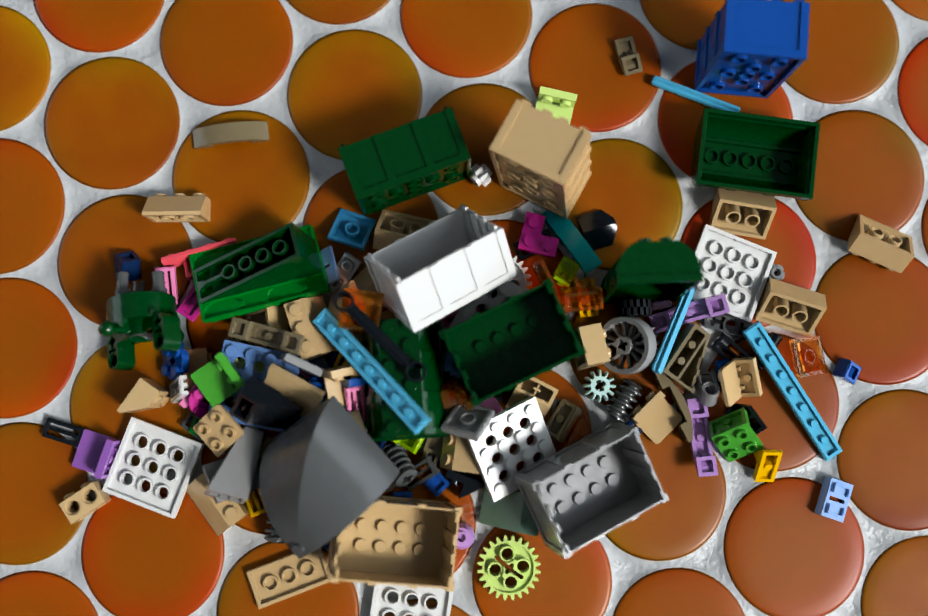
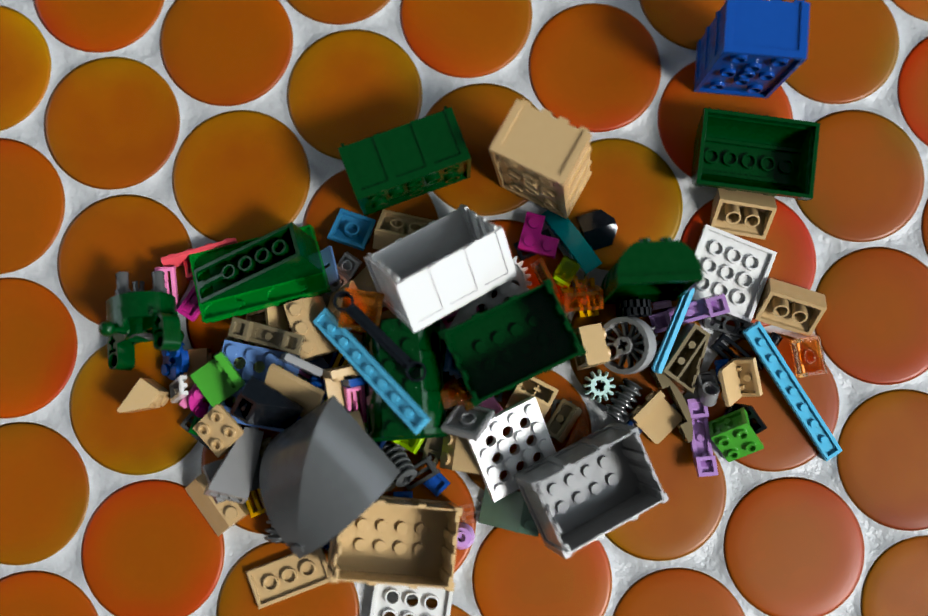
(48, 427): black tile -> none
(86, 503): tan brick -> none
(96, 453): medium lavender bracket -> none
(122, 465): white piece -> none
(128, 262): dark blue panel -> none
(177, 208): tan slope -> none
(230, 133): dark tan slope -> none
(469, 483): black slope -> none
(480, 175): white gear -> none
(519, 553): yellowish green gear -> none
(557, 102): yellowish green bracket -> none
(628, 56): dark tan slope -> none
(693, 94): medium azure axle -> none
(766, 465): yellow slope -> none
(780, 274): light grey plate -> none
(836, 489): light blue piece -> none
(847, 370): blue slope -> none
(881, 244): tan slope -> none

